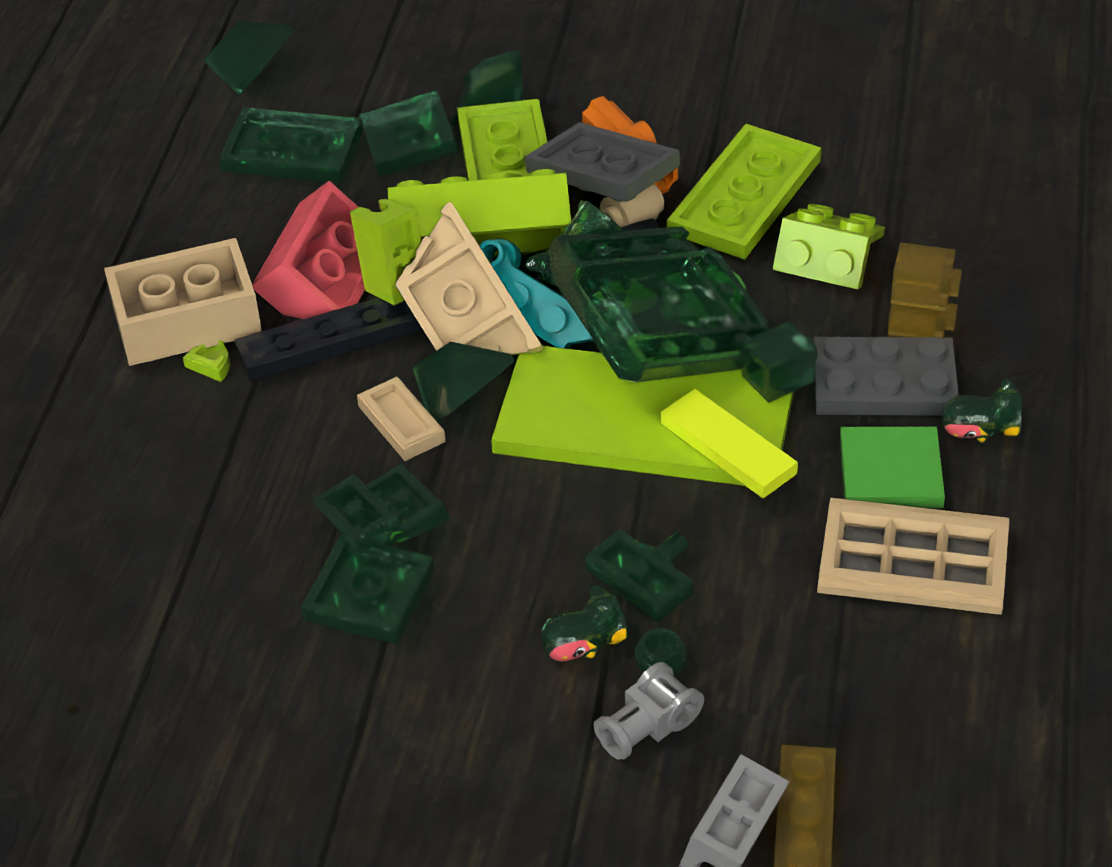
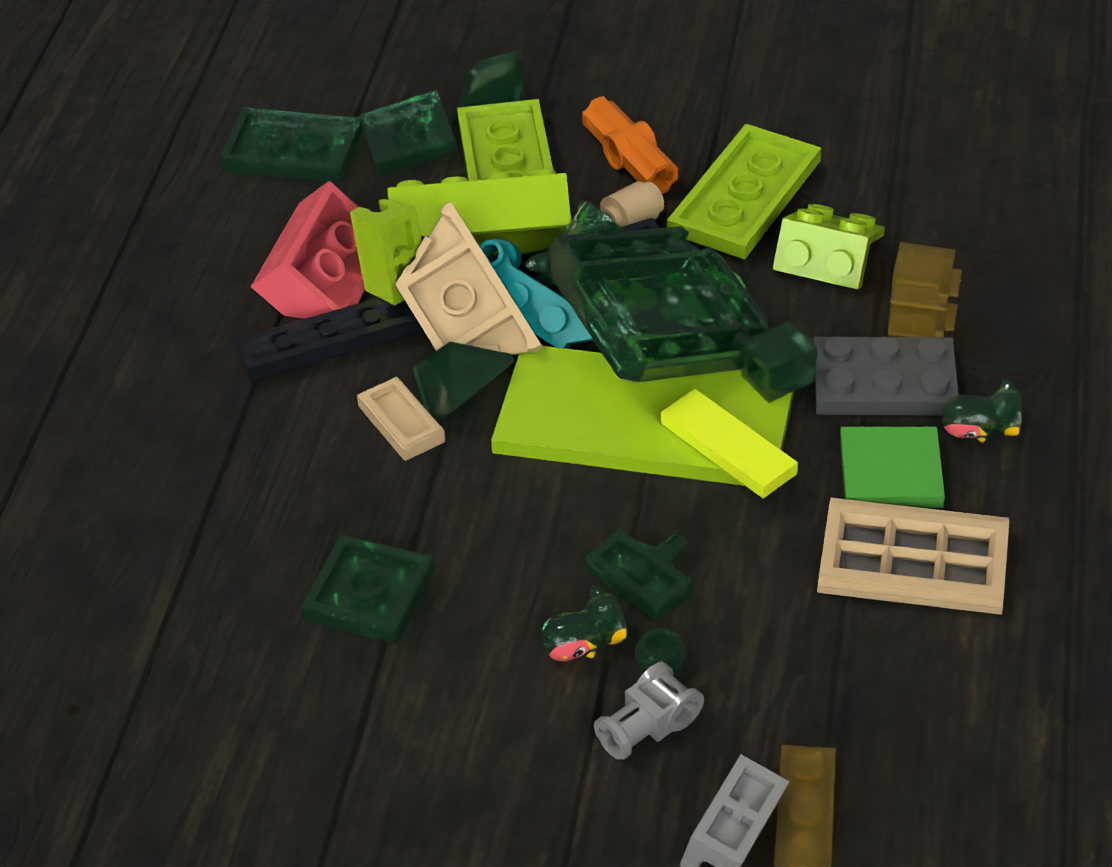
(183, 301): tan brick -> none
(209, 361): lime tile -> none
(246, 52): clear green slope -> none
(382, 511): clear green slope -> none
(604, 161): dark grey plate -> none

